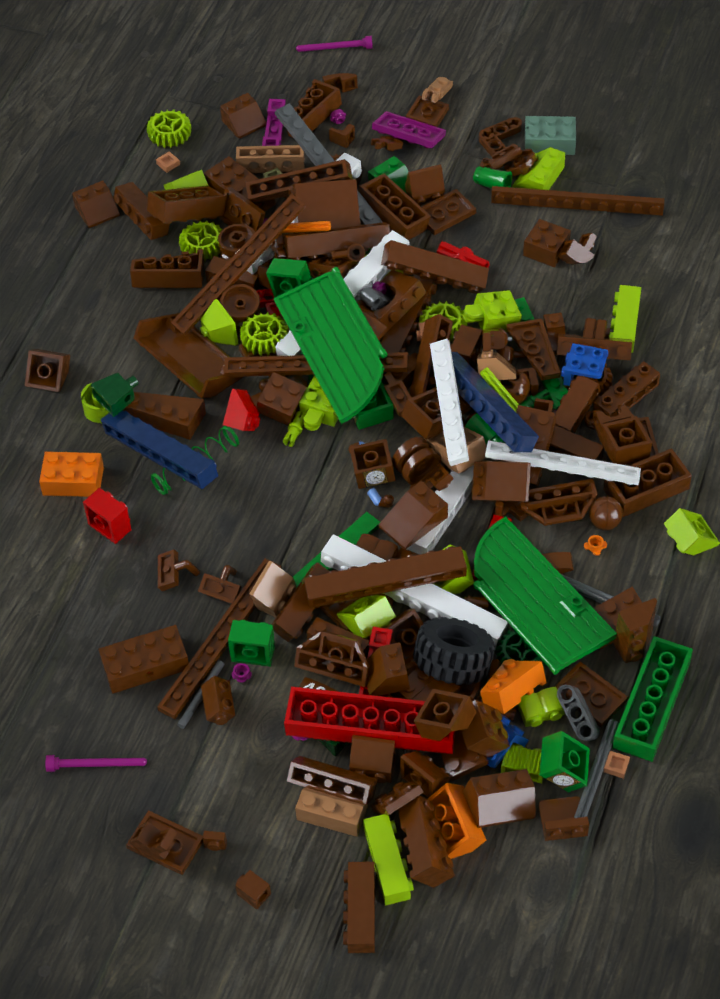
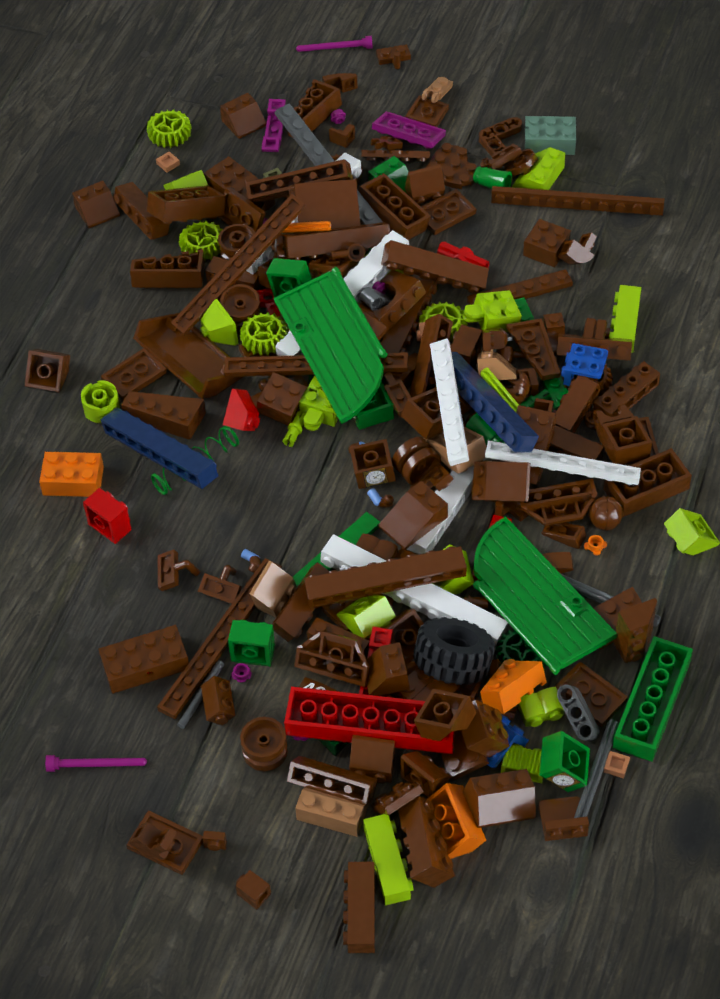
(114, 392): dark green torso -> none
(134, 373): none -> reddish brown plate
(253, 558): none -> arm
(264, 743): none -> reddish brown wheel
(266, 158): medium nougat brick -> none
(393, 55): none -> reddish brown plate
(403, 155): none -> reddish brown wing
(455, 165): none -> reddish brown plate
(534, 286): none -> reddish brown plate
(566, 533): none -> reddish brown slope

